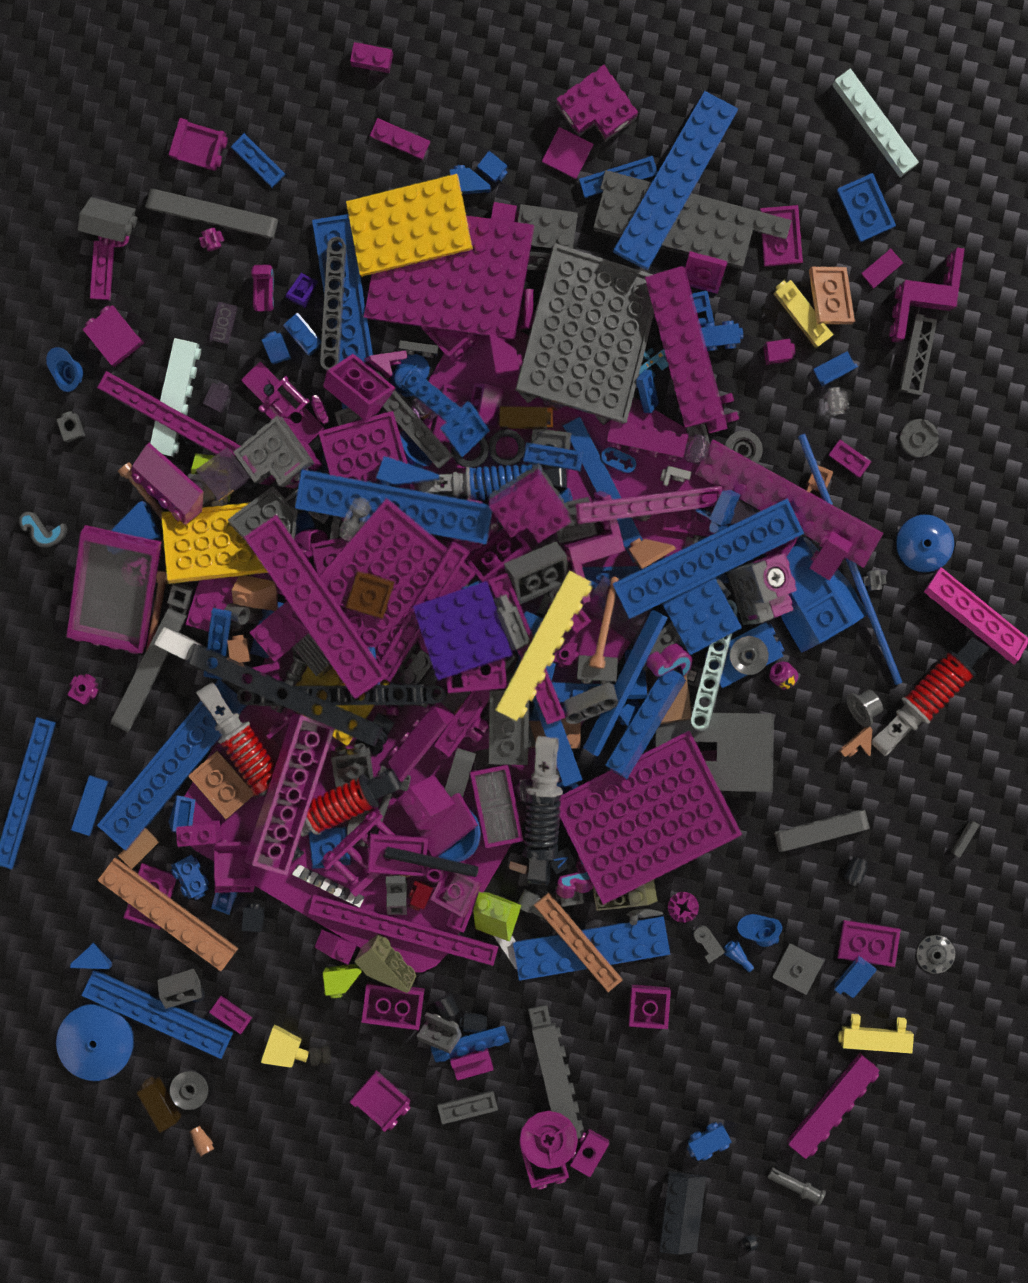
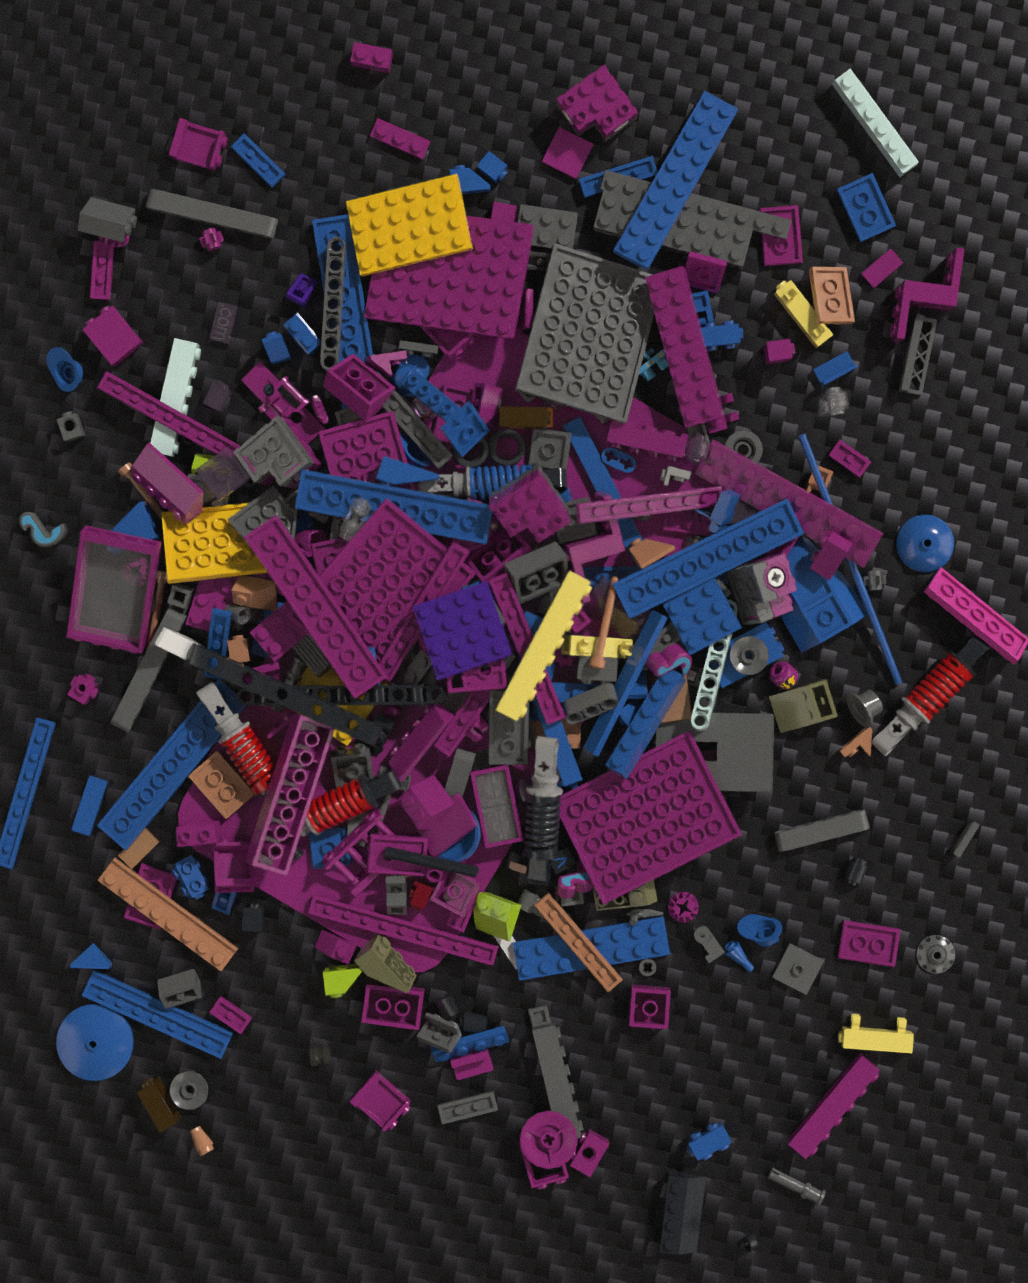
(182, 812): blue slope -> none
(263, 287): magenta animal -> none
(283, 1048): light yellow torso -> none
(328, 885): sticker -> none
(370, 594): reddish brown tile -> none
(505, 358): magenta slope -> none
(511, 623): dark grey hinge -> none
(553, 456): blue tile -> none
(587, 646): none -> light yellow brick
(647, 391): blue plate -> none
(653, 967): none -> dark grey bush
(803, 706): none -> olive slope
(855, 977): blue panel -> none
(919, 438): dark grey tile -> none

